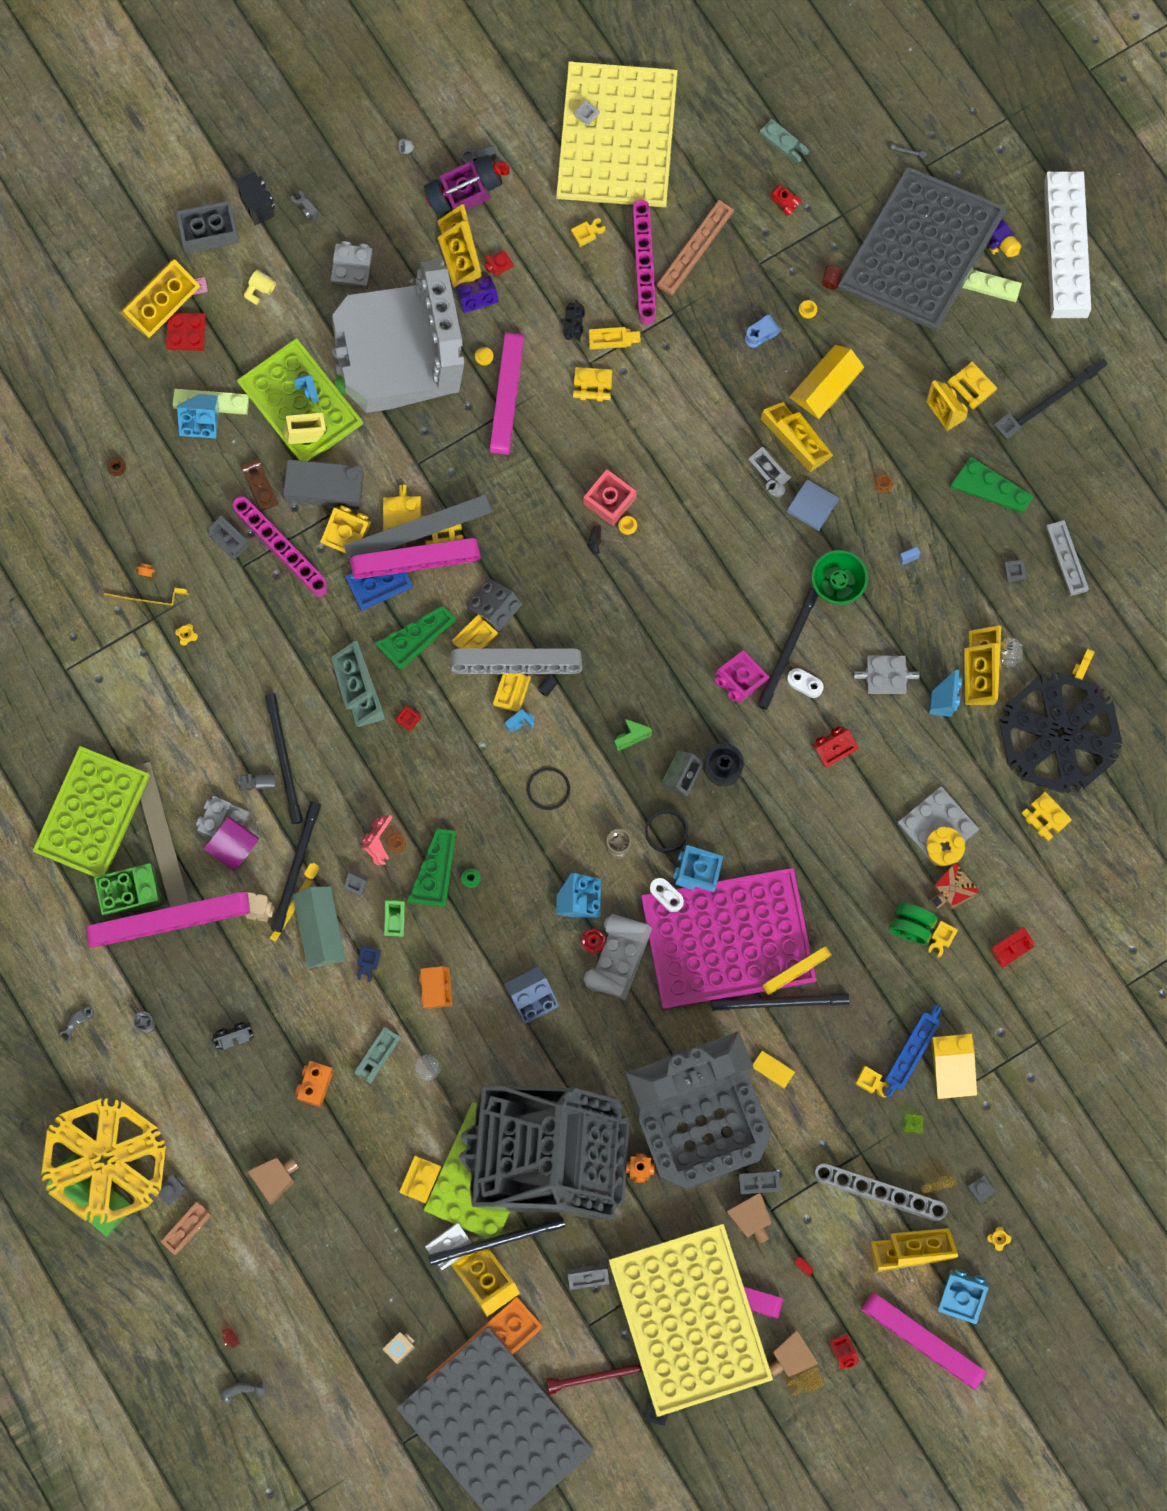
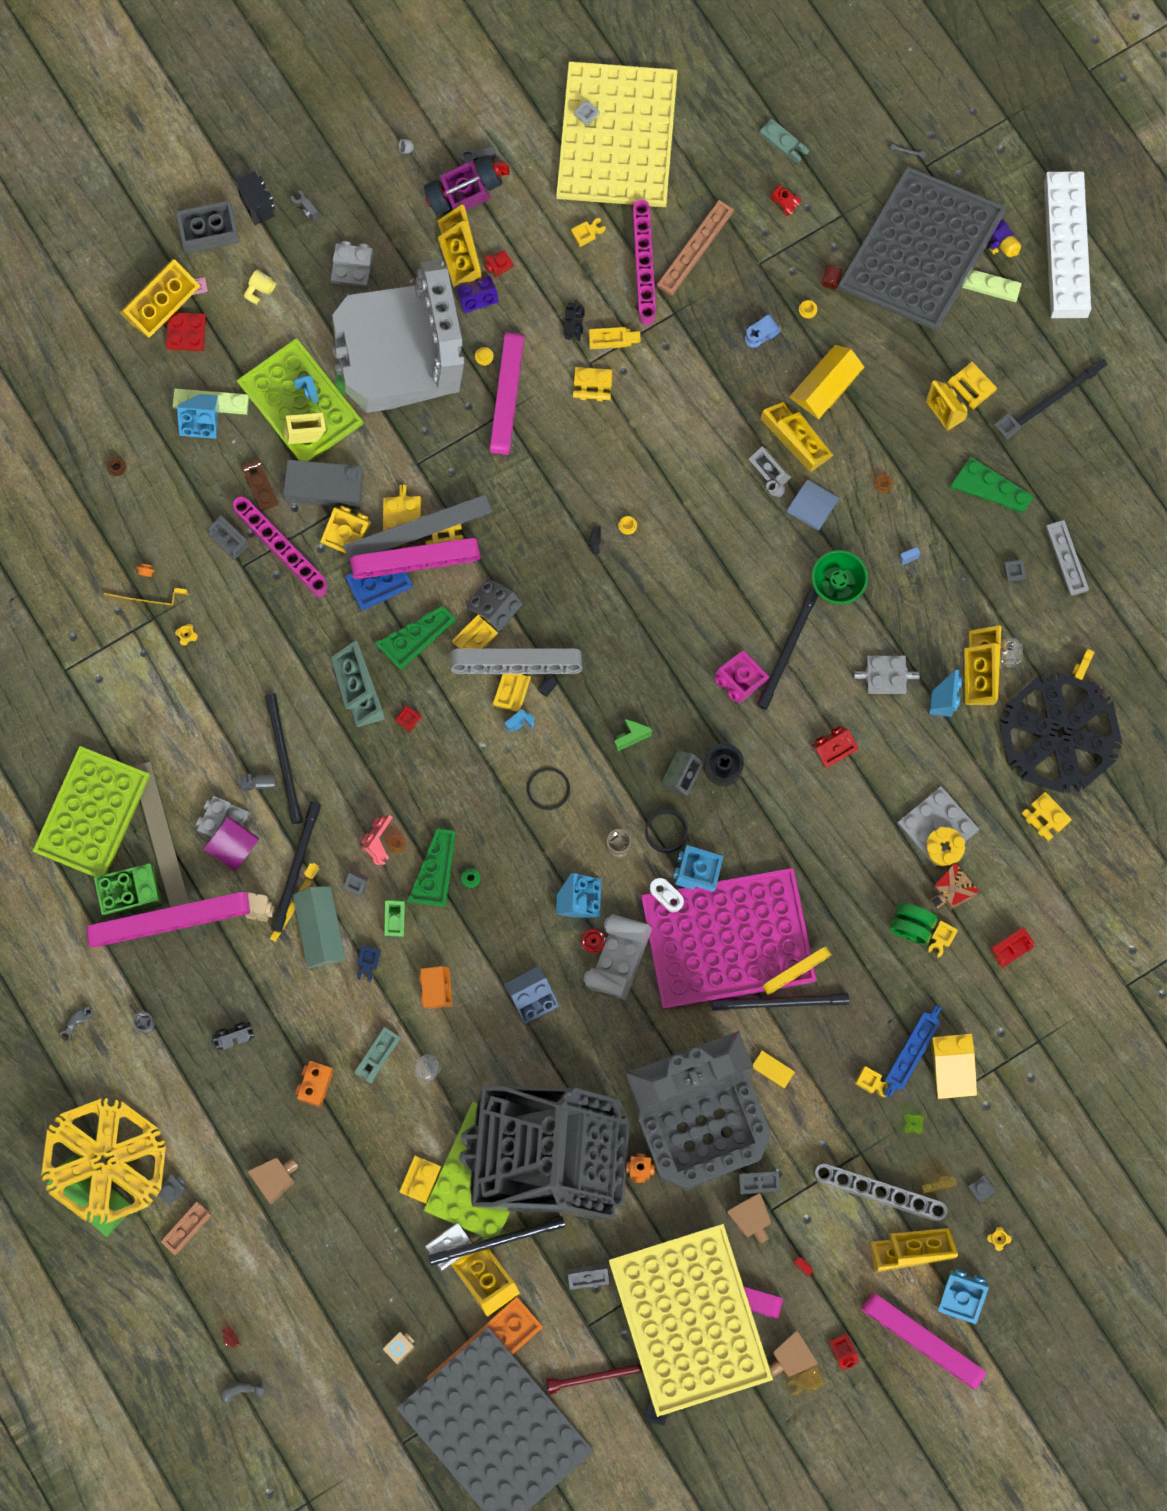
(610, 497): coral brick -> none
(803, 685): white plate -> none

